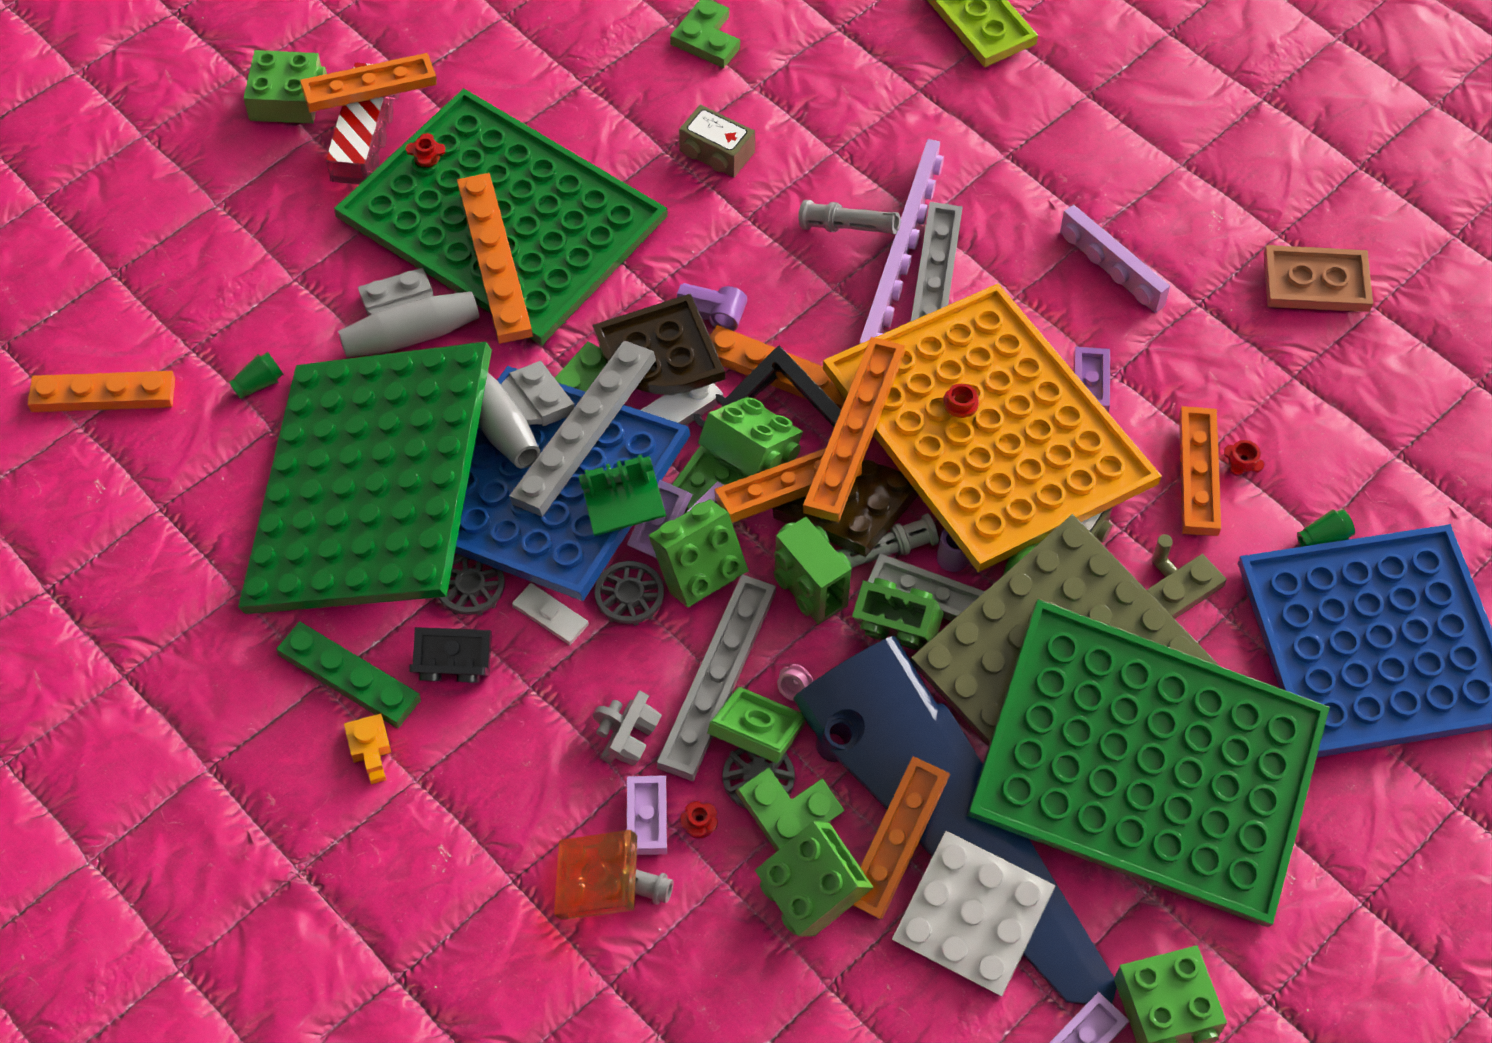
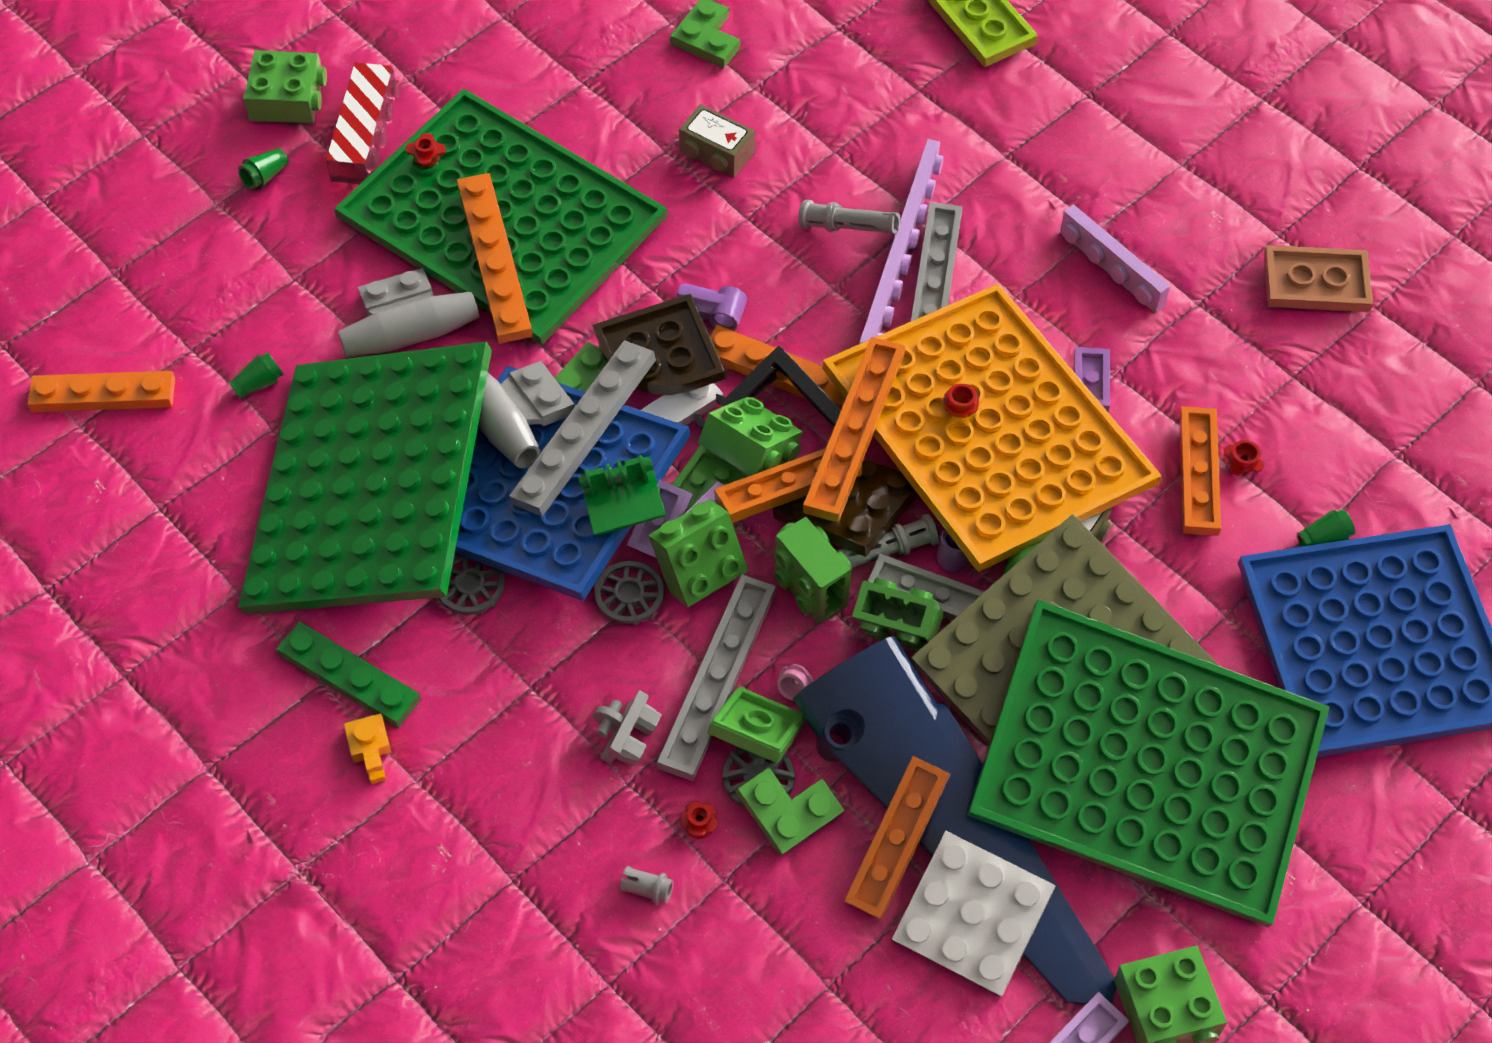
(260, 169): none -> green cone
(368, 82): orange plate -> none
(451, 652): black bracket -> none
(550, 614): white piece -> none
(596, 875): clear orange plate -> none
(648, 813): lavender plate -> none
(813, 879): bright green brick -> none
(1183, 586): olive plate -> none

